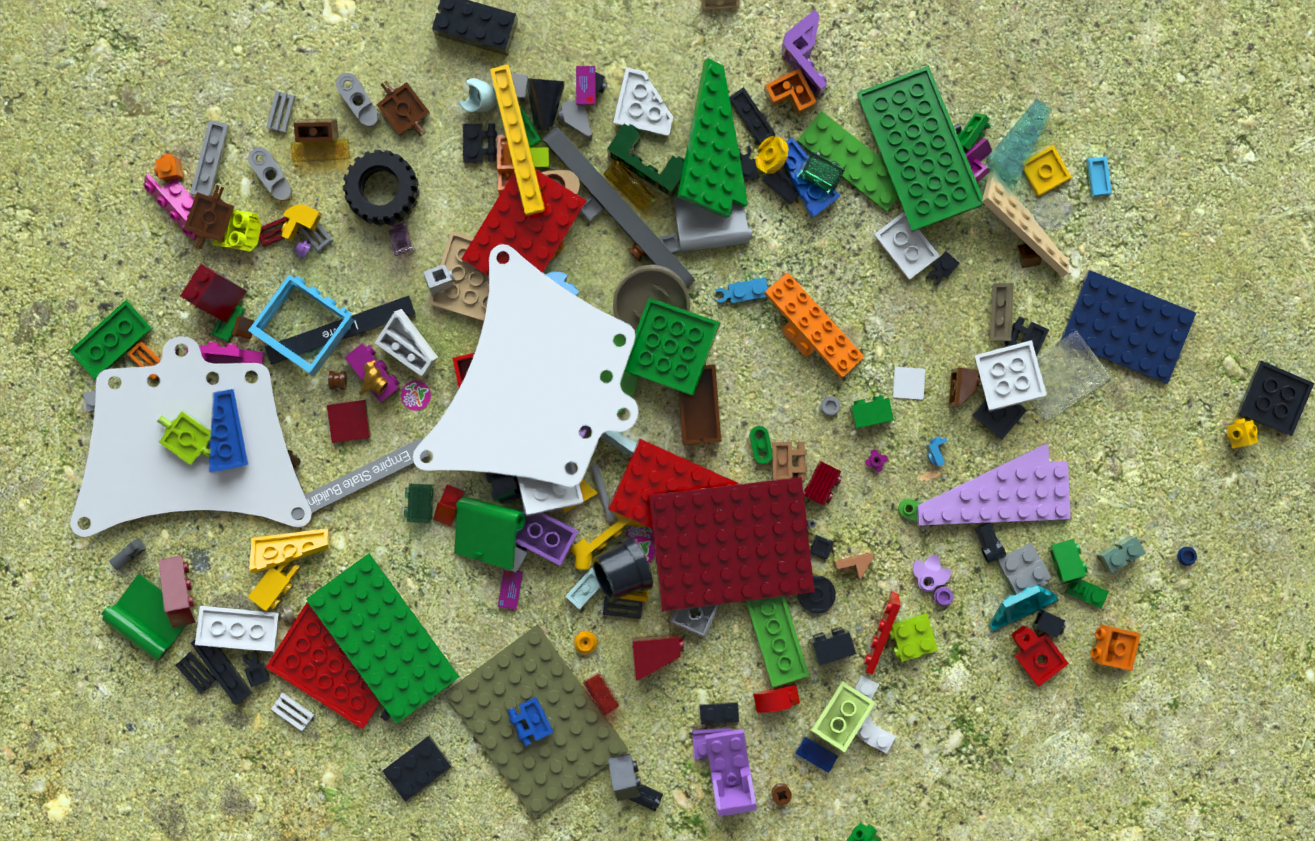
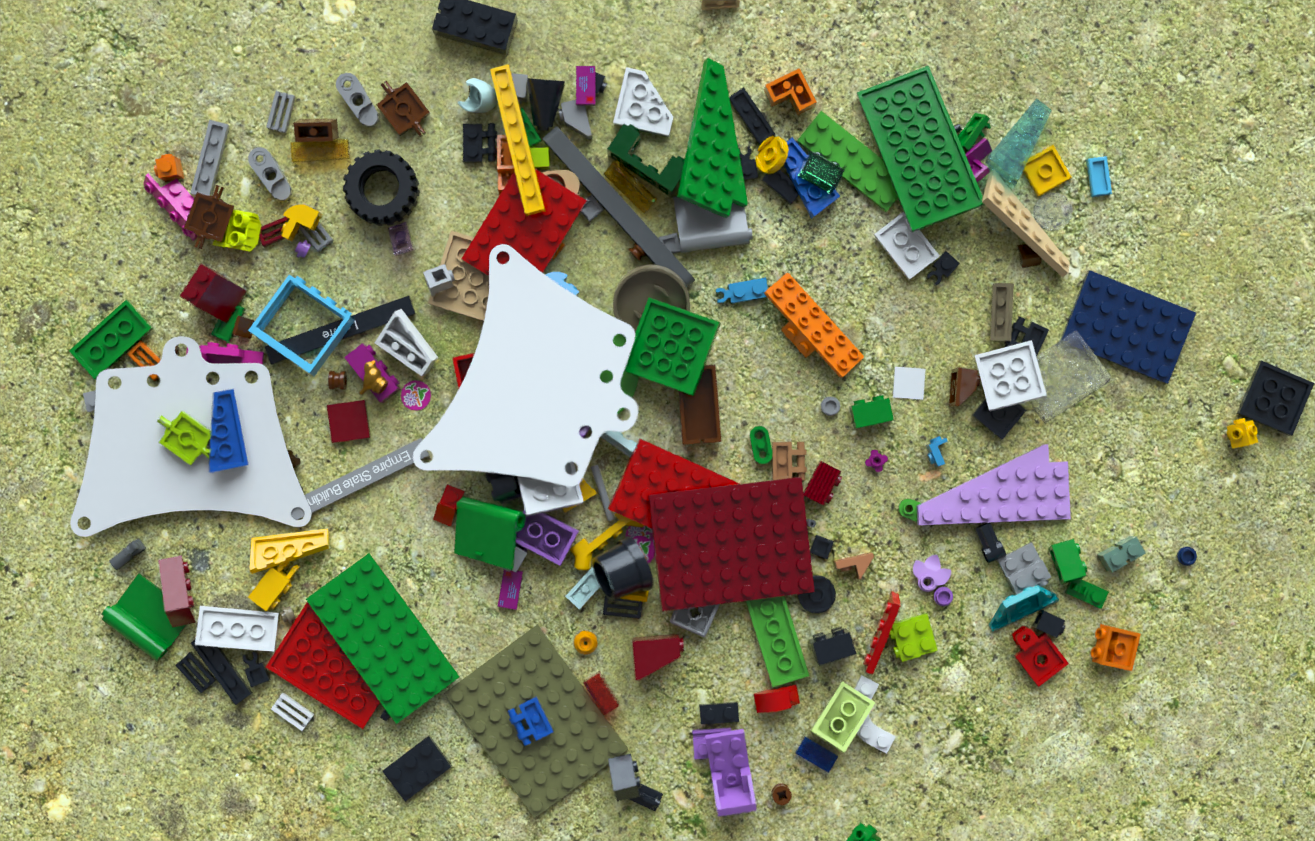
(419, 503): clear green brick -> none
(803, 37): medium lavender bracket -> none

